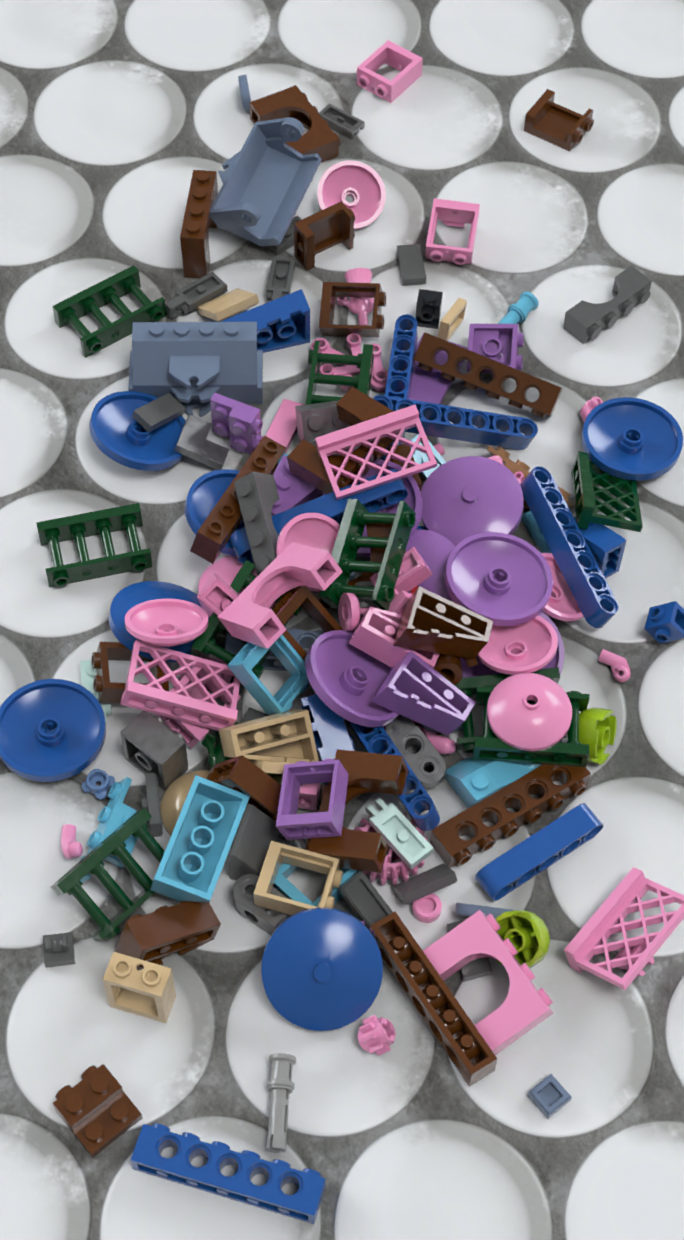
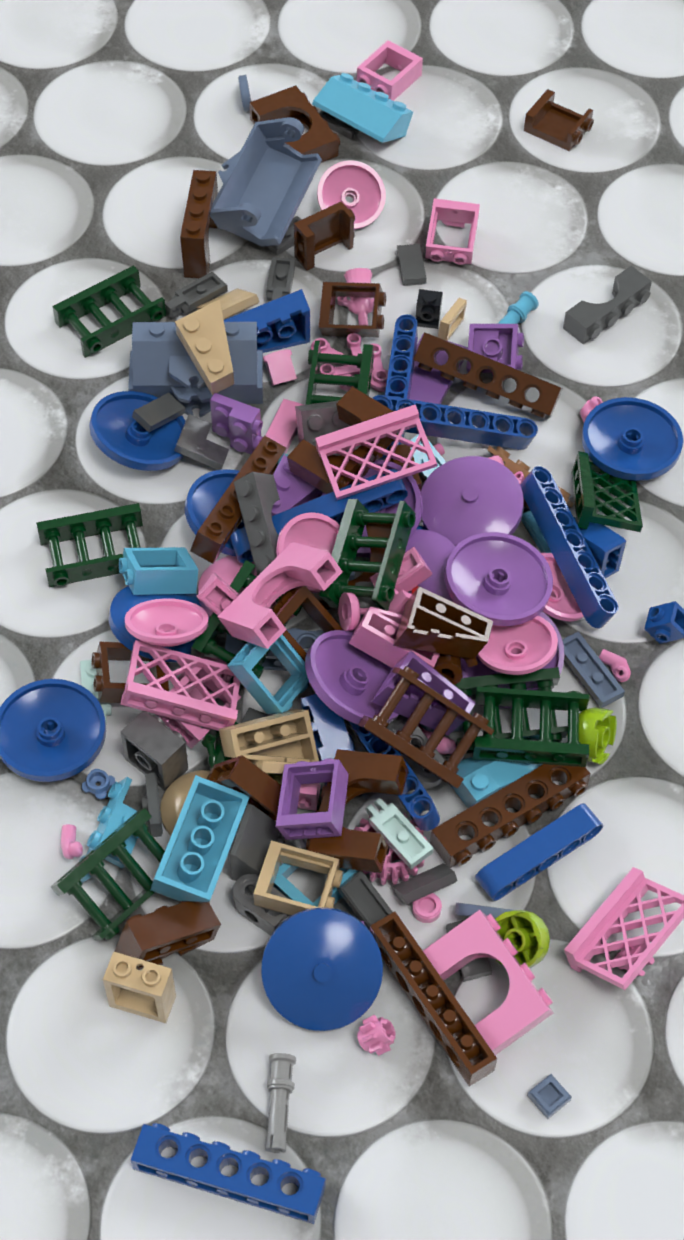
(59, 949): dark grey tile -> none
(96, 1109): reddish brown plate -> none
(159, 571): none -> medium azure window
(207, 345): none -> tan wedge
(280, 367): none -> bright pink tile
(364, 108): none -> medium azure slope
(401, 740): none -> reddish brown fence
(528, 725): bright pink dish -> none
(591, 670): none -> sand blue plate

